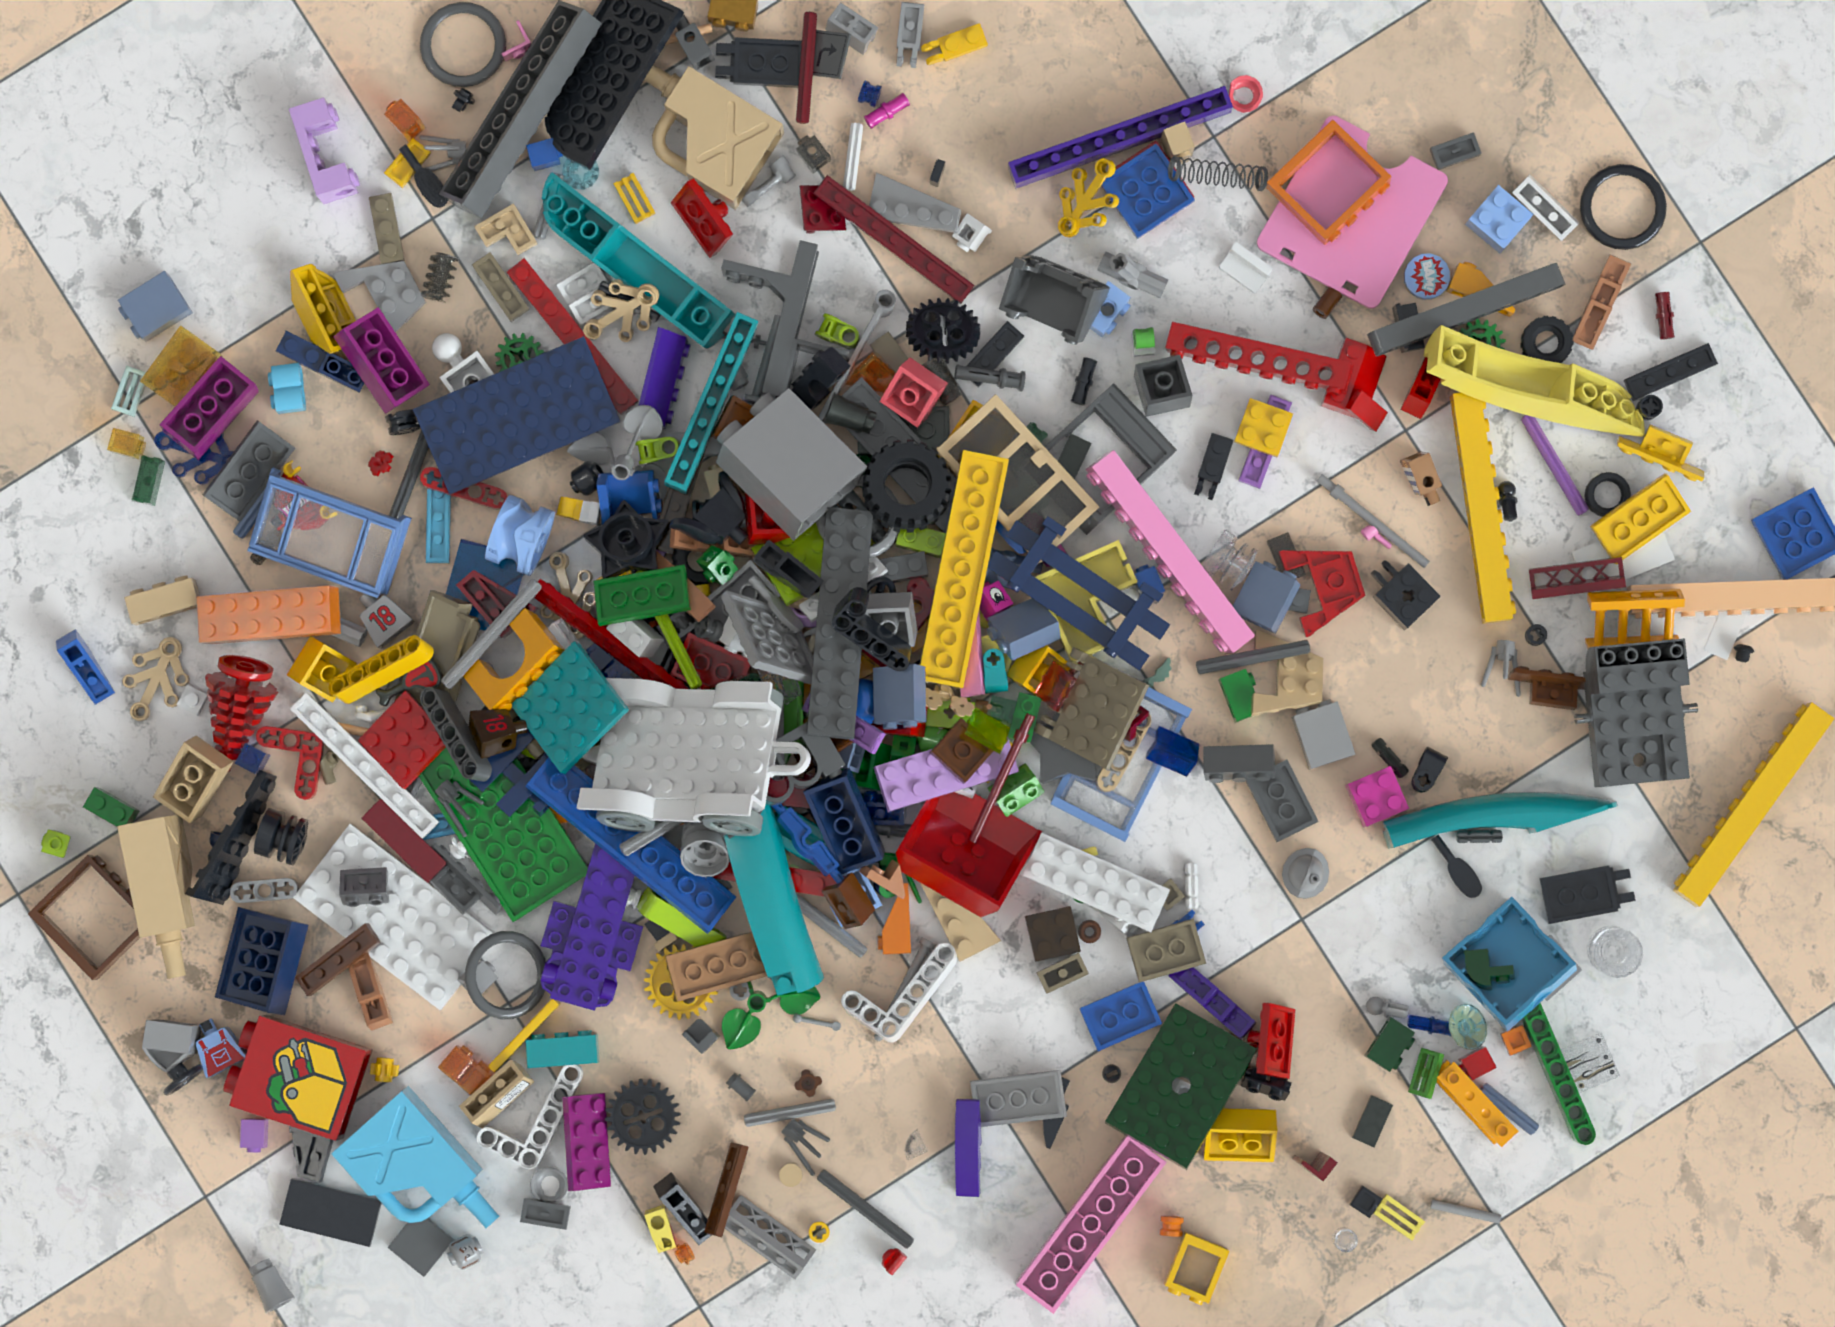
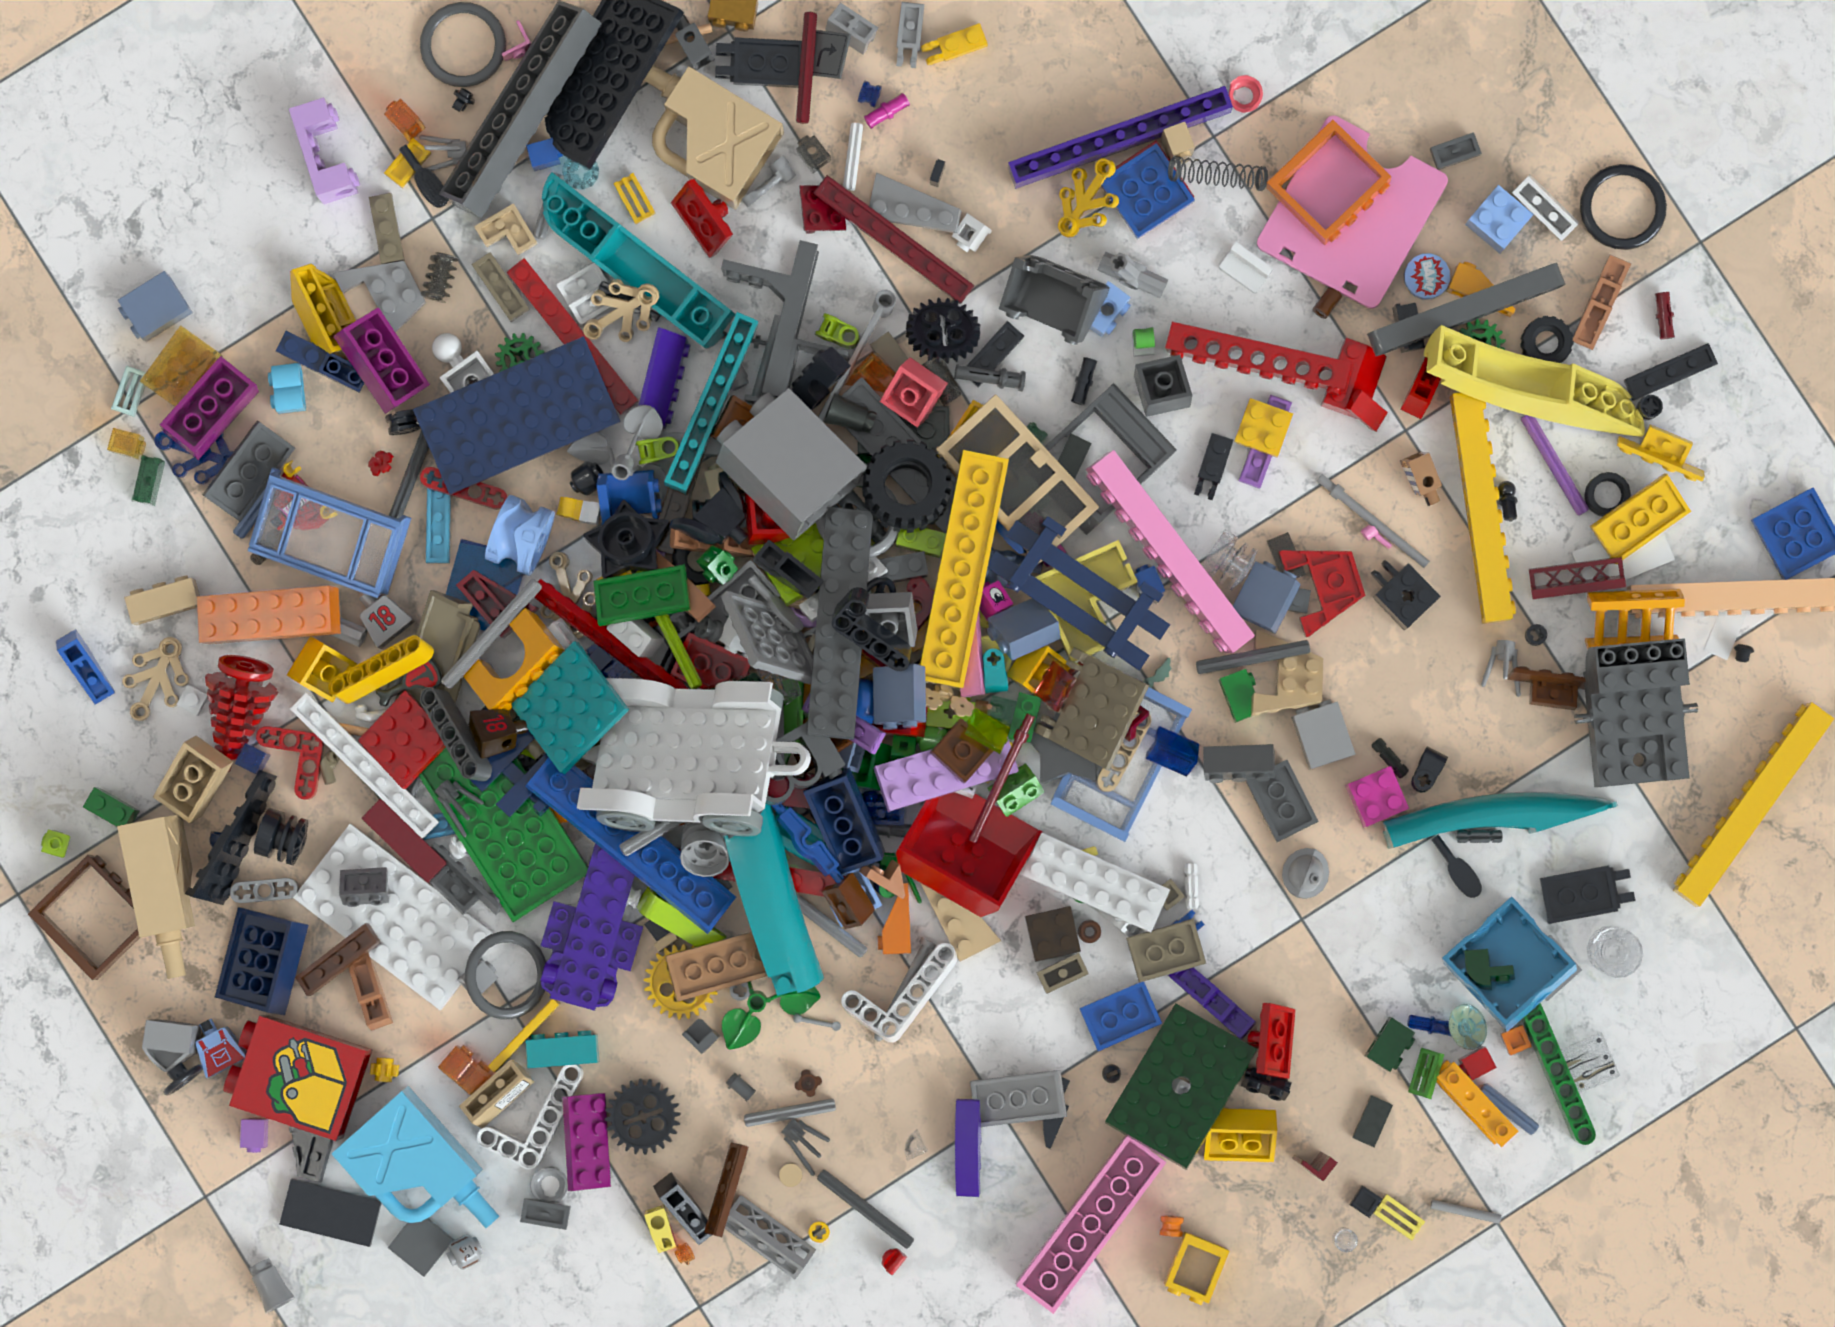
(1376, 1006): light grey axle -> none

